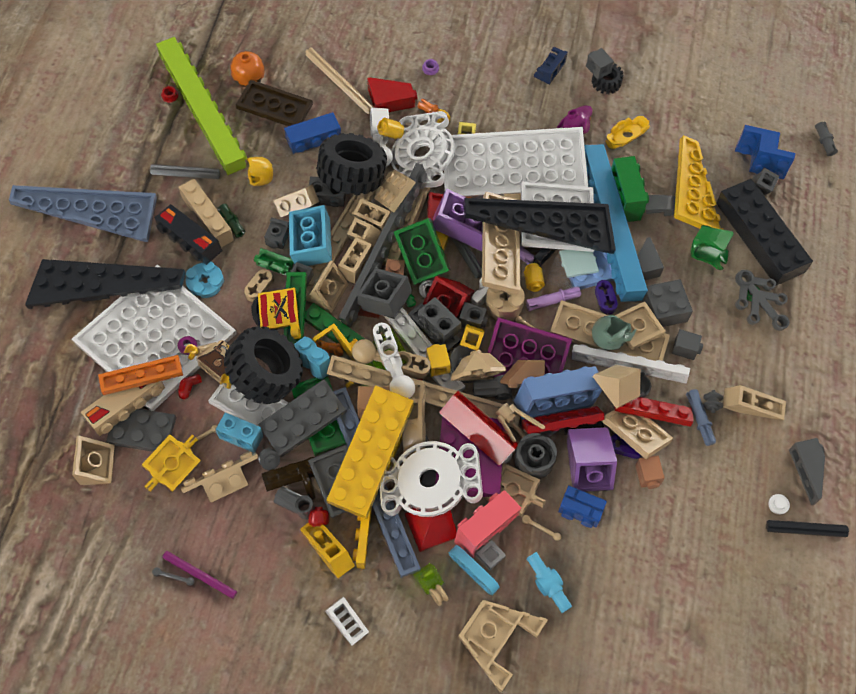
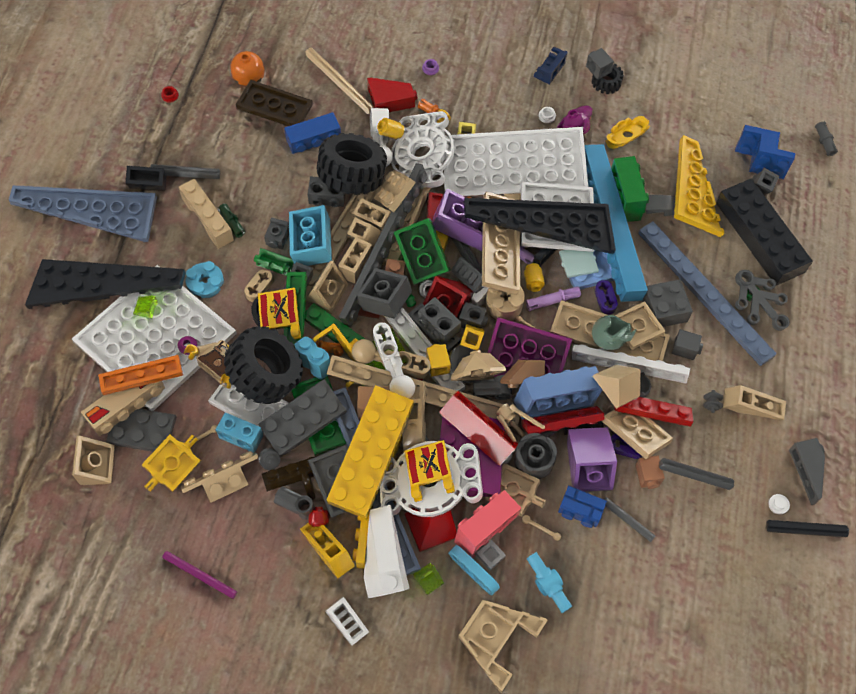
(145, 306): none -> clear neon green slope
(146, 178): none -> black brick
(157, 572): dark grey hinge -> none
(186, 385): red arm -> none
(188, 234): black brick -> none
(202, 107): lime brick -> none
(261, 169): yellow helmet -> none
(296, 200): tan brick -> none
(383, 560): none -> white wedge
(428, 465): none -> flag
(438, 595): tan bush -> none
(467, 273): none -> dark grey slope
(547, 115): none -> white plate
(629, 520): none -> dark grey bar
(650, 260): dark grey slope -> none
(696, 473): none -> dark grey axle
(701, 417): sand blue axle -> none
(707, 294): none -> sand blue plate
(711, 246): green piece -> none

